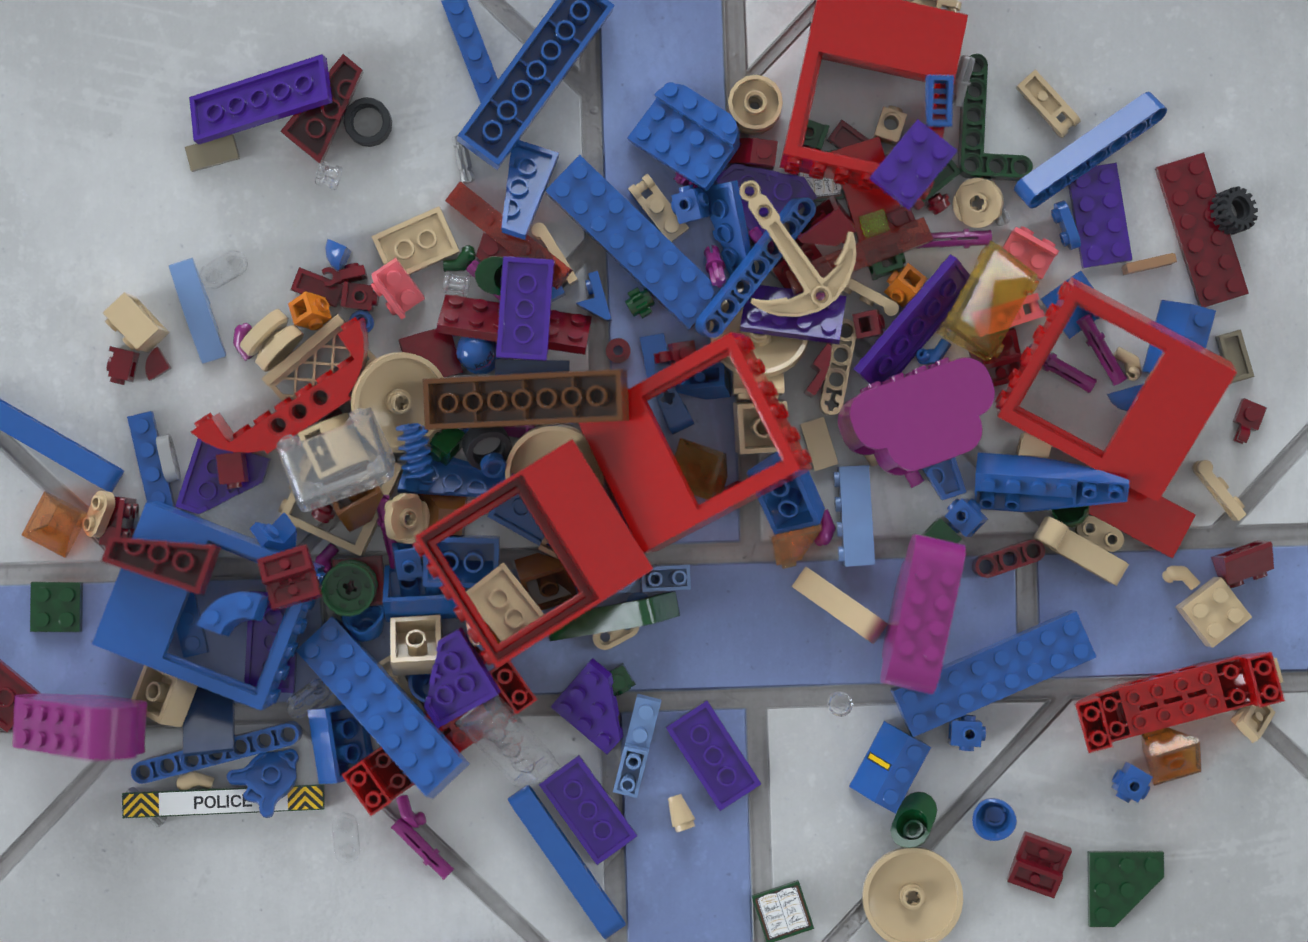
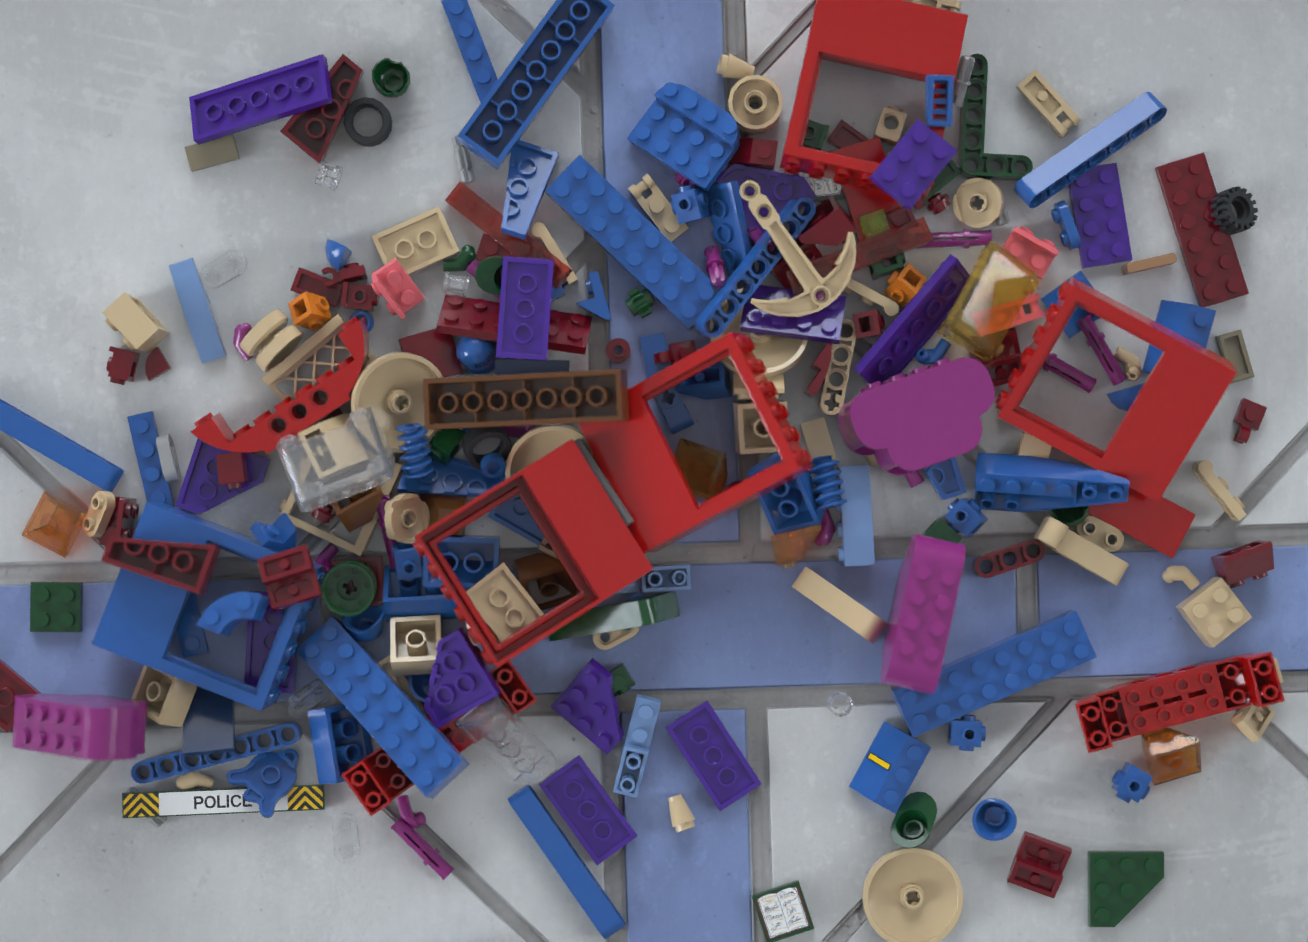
(390, 78): none -> dark green hair
(625, 515): none -> dark grey bar
(733, 67): none -> tan cone
(827, 482): none -> blue piece

